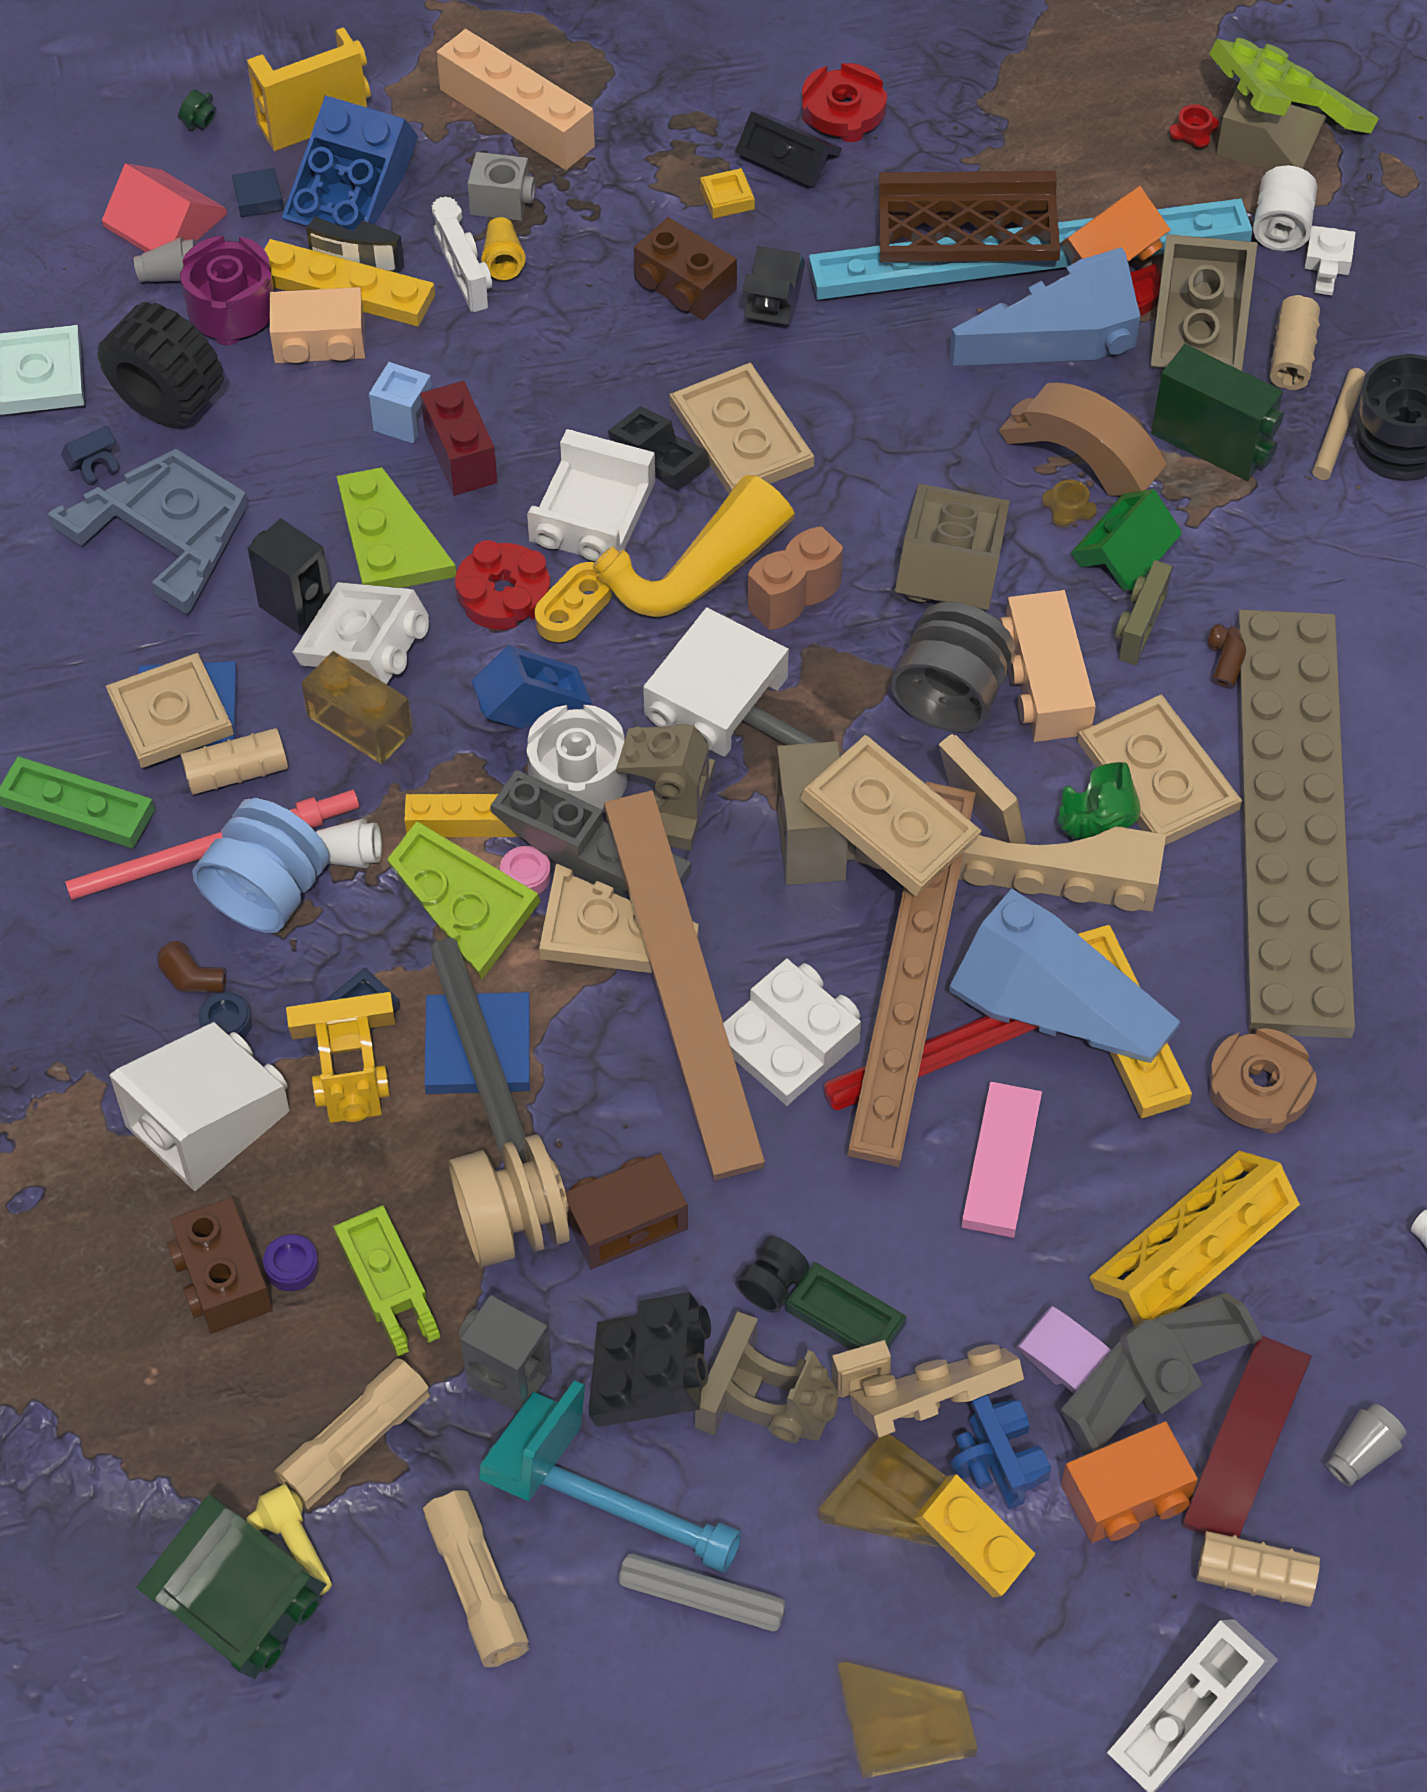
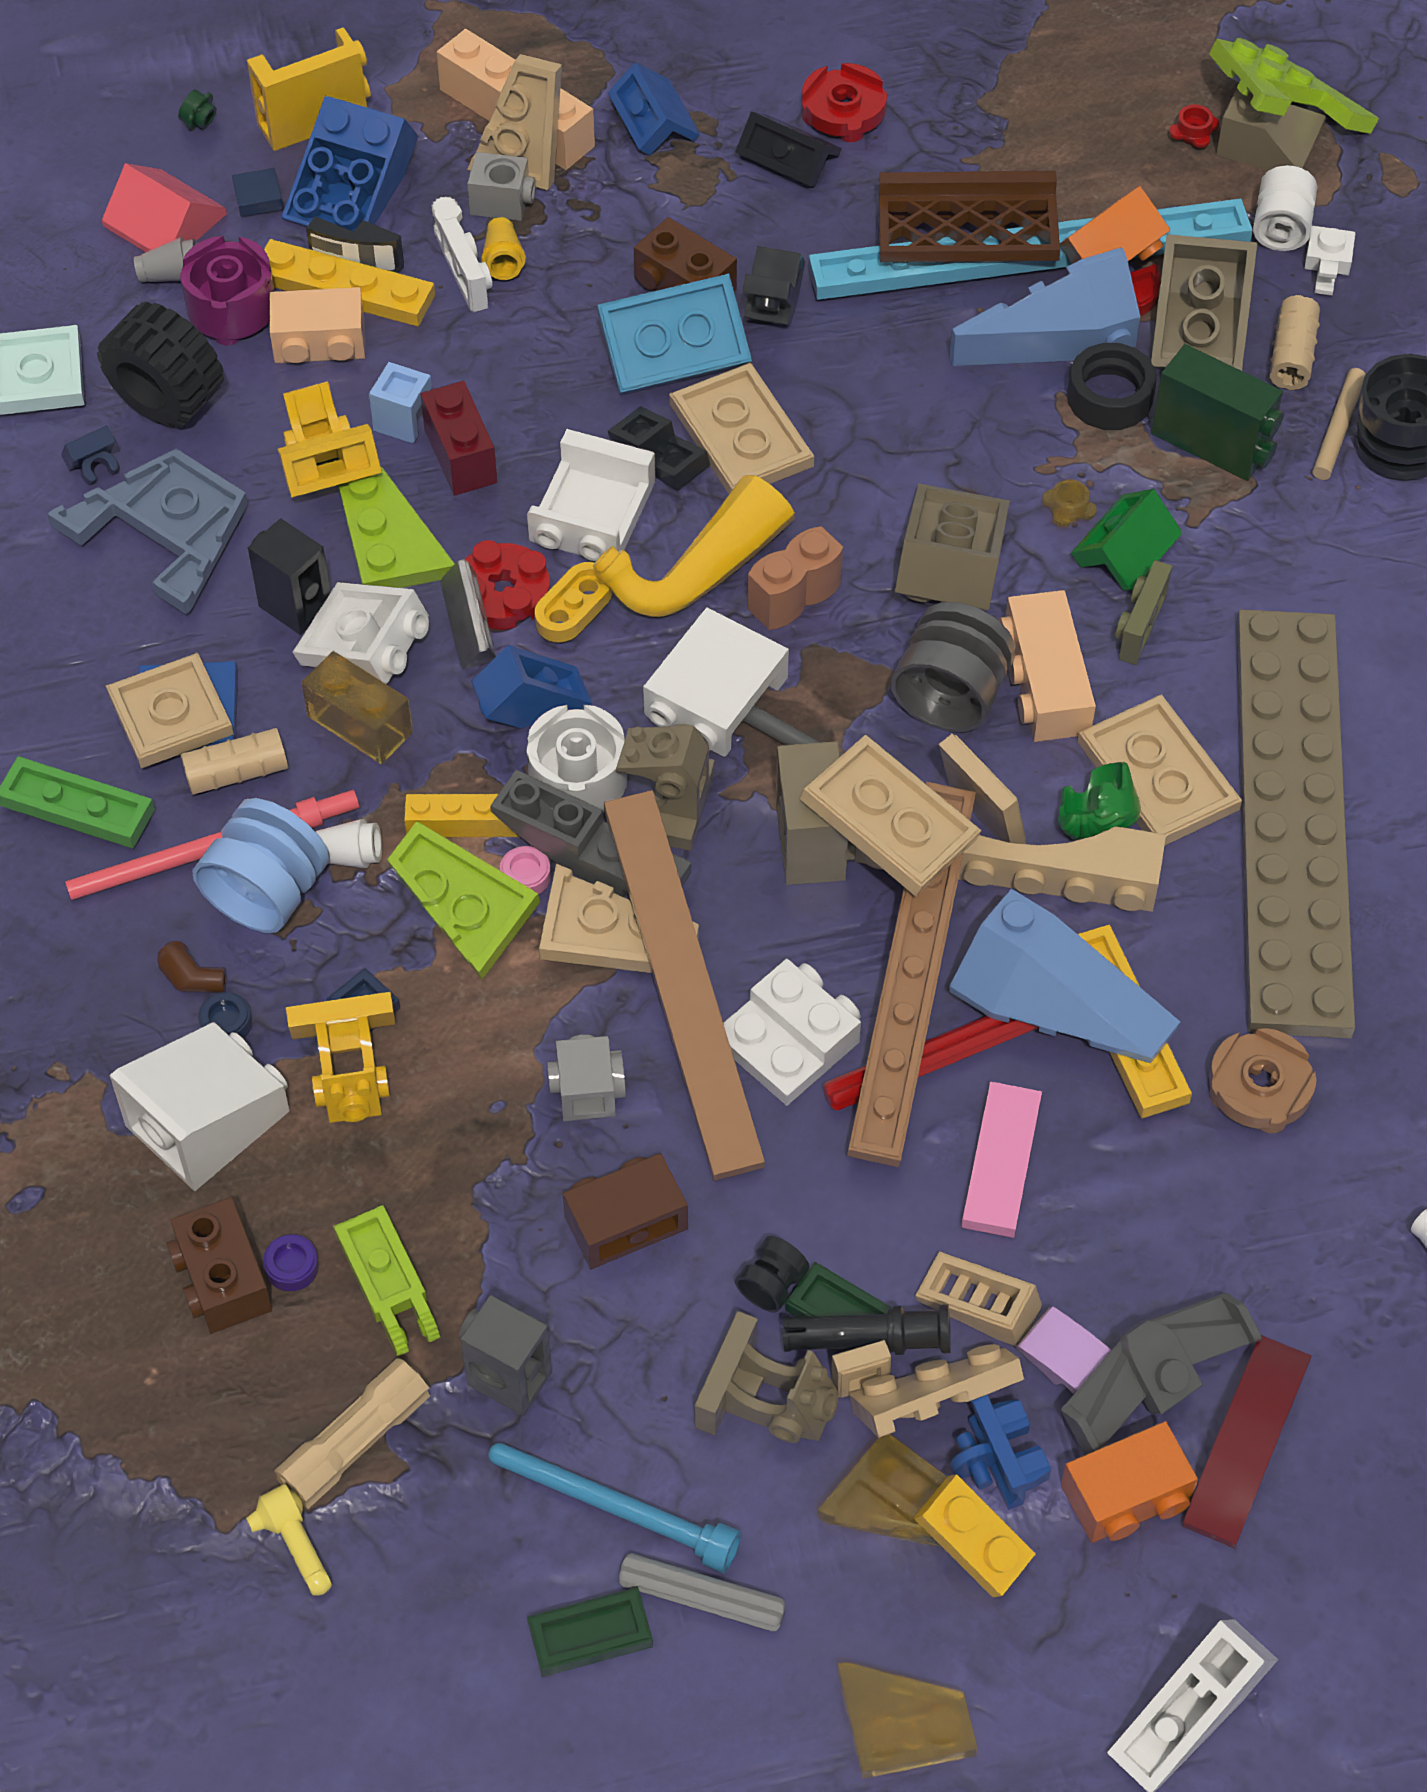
(233, 1587): dark green panel -> none
(320, 436): none -> yellow tile
(467, 615): none -> flat silver slope
(478, 1045): dark grey axle -> none
(483, 1597): tan axle -> none
(509, 1027): blue tile -> none
(509, 1200): tan wheel -> none
(527, 118): none -> tan wing
(534, 1442): teal panel -> none
(587, 1077): none -> light grey brick
(590, 1632): none -> dark green tile
(650, 108): none -> blue panel
(650, 1361): black plate -> none
(674, 334): none -> dark azure tile
(727, 193): yellow tile -> none
(898, 1328): none -> black pin
(993, 1322): none -> tan slope
(1092, 428): medium nougat arch -> none
(1111, 360): none -> black tyre
(1201, 1241): yellow fence -> none
(1232, 654): reddish brown arm -> none
(1258, 1569): tan axle -> none
(1366, 1444): light grey cone -> none

